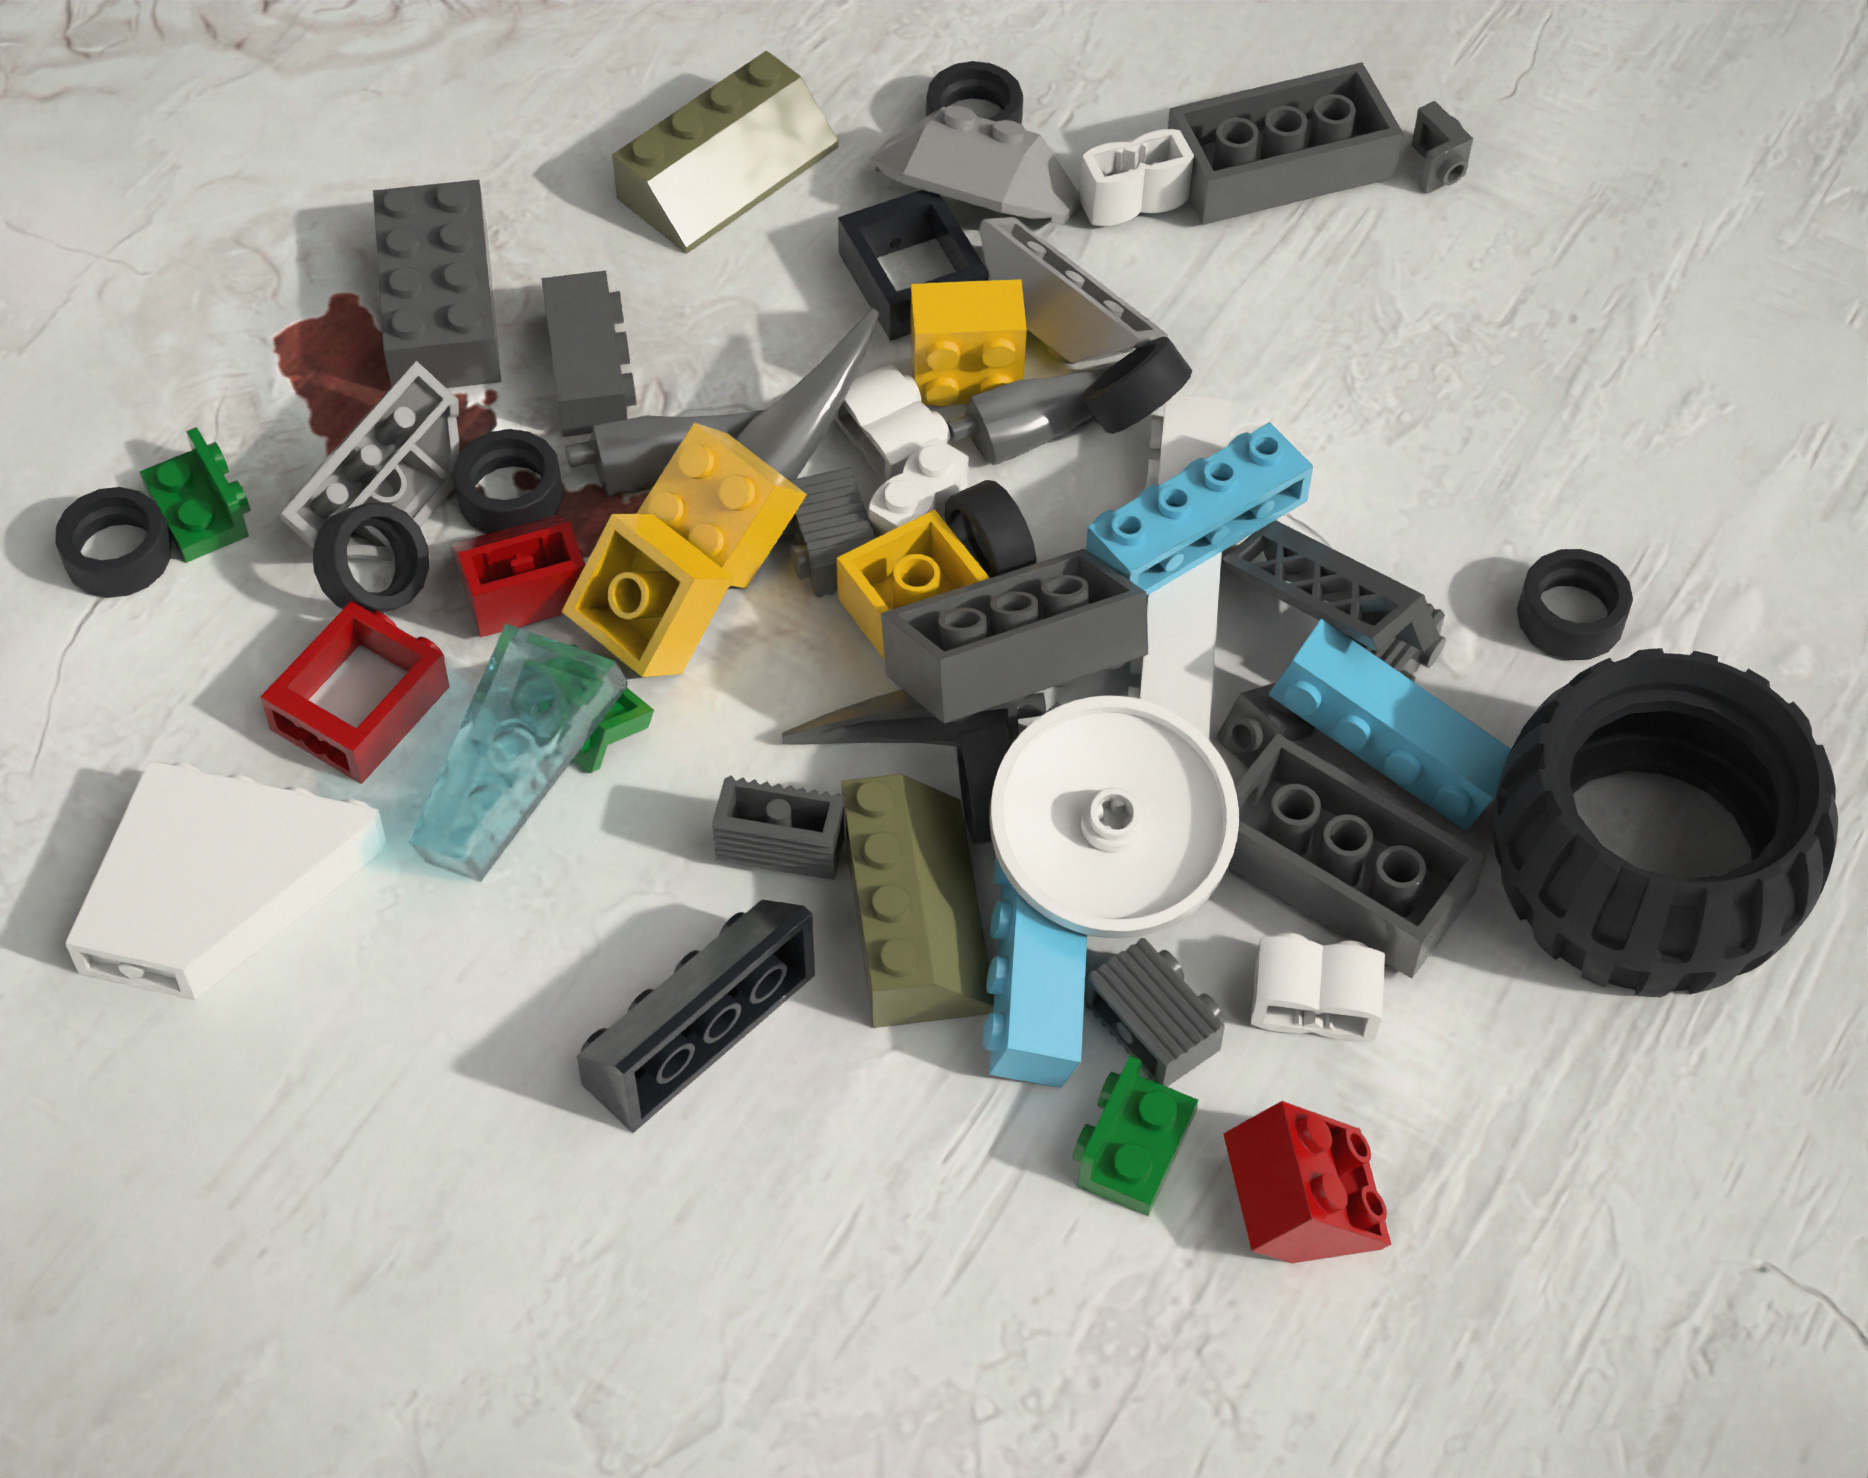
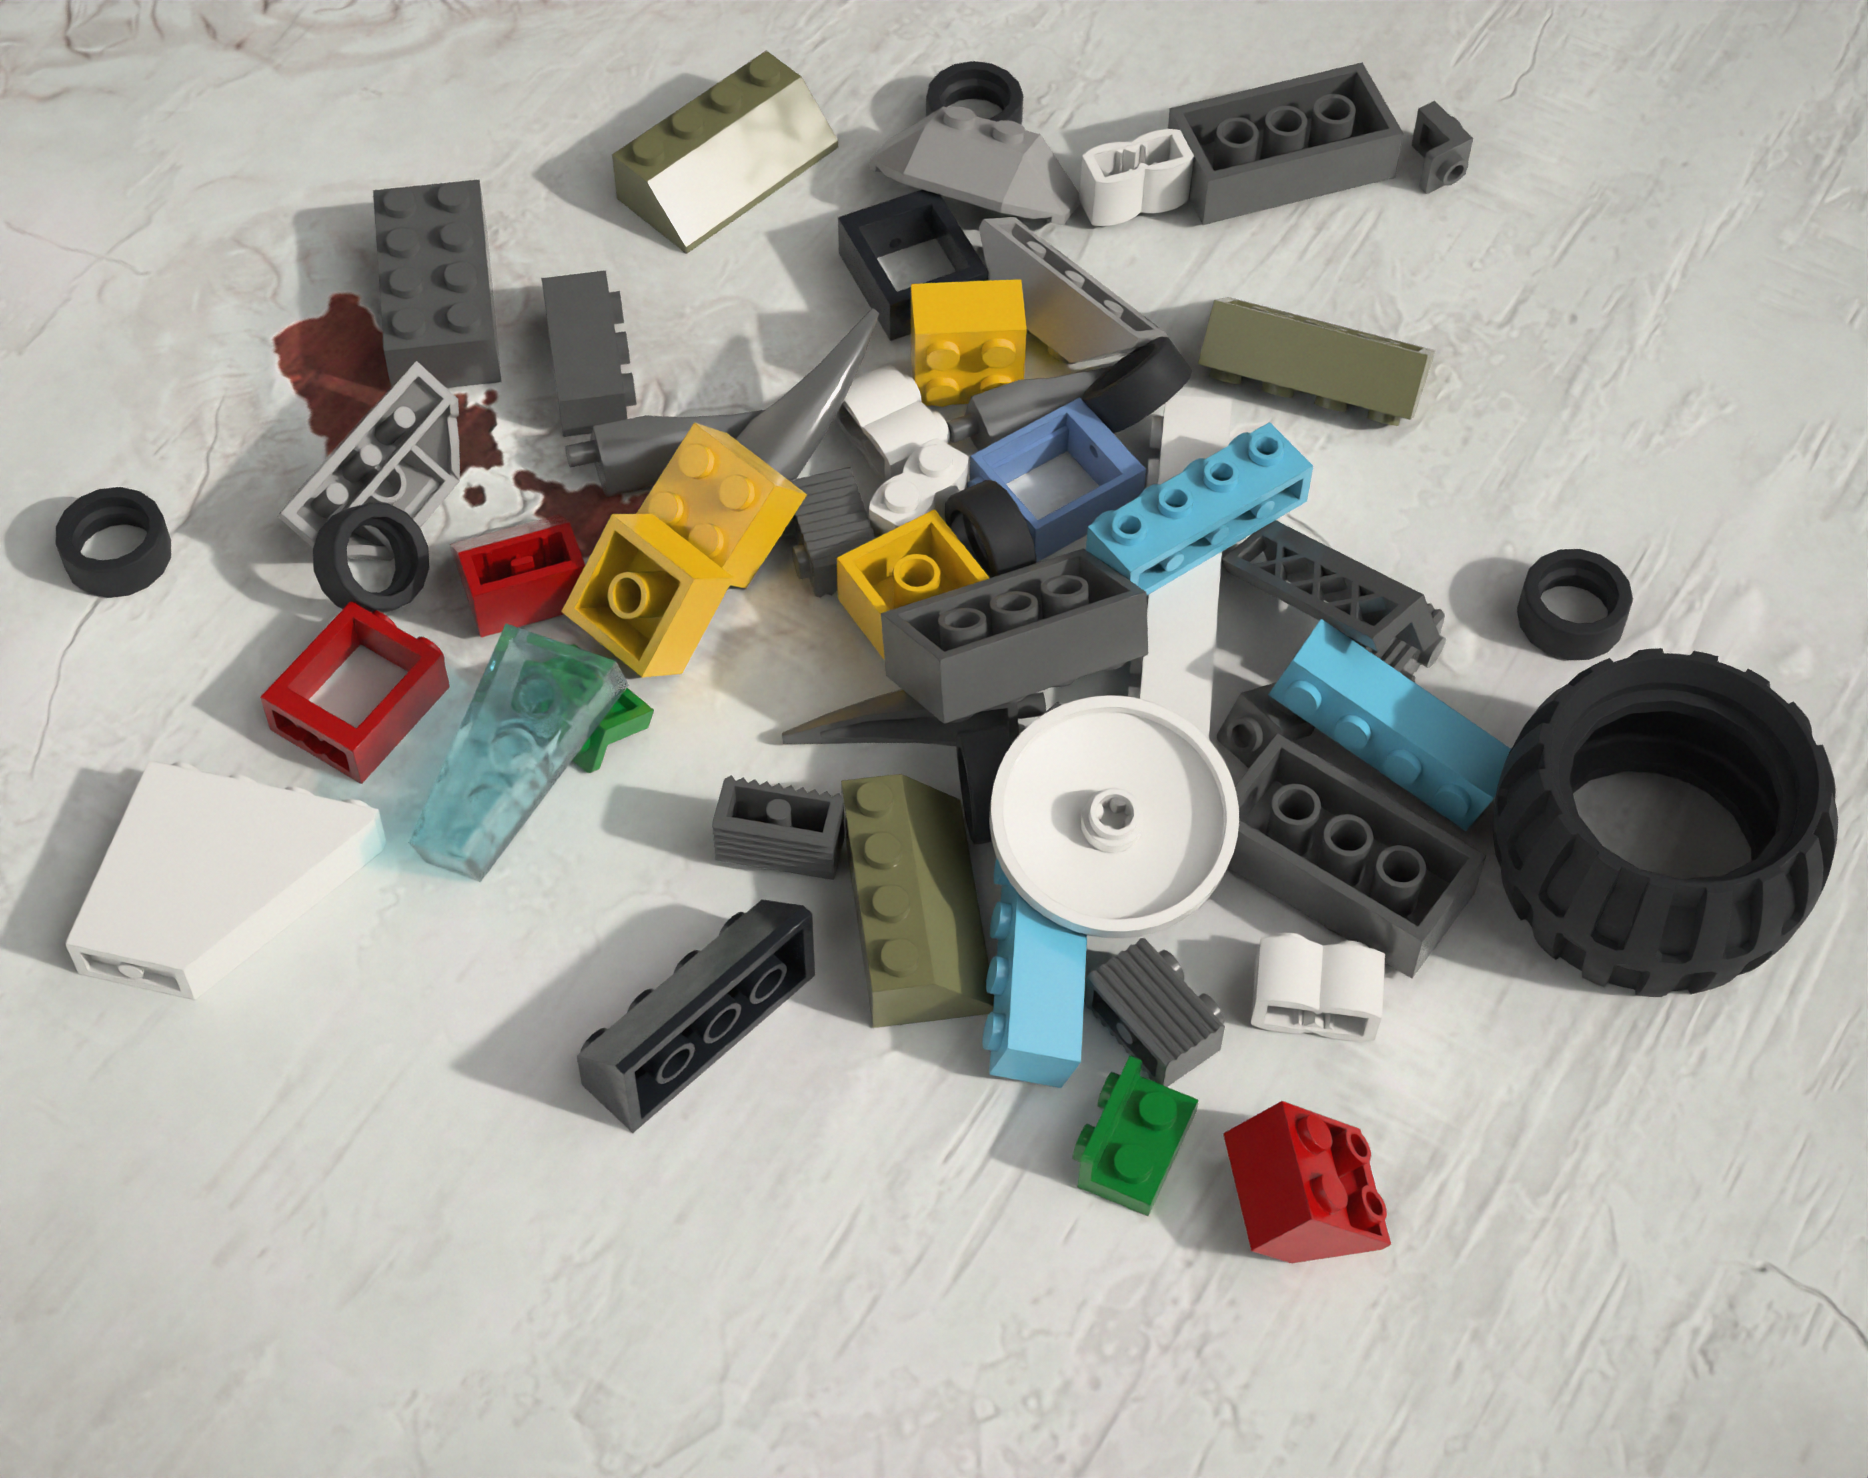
(197, 500): green bracket -> none
(504, 450): black tyre -> none
(1091, 444): none -> medium blue window
(1315, 358): none -> olive slope

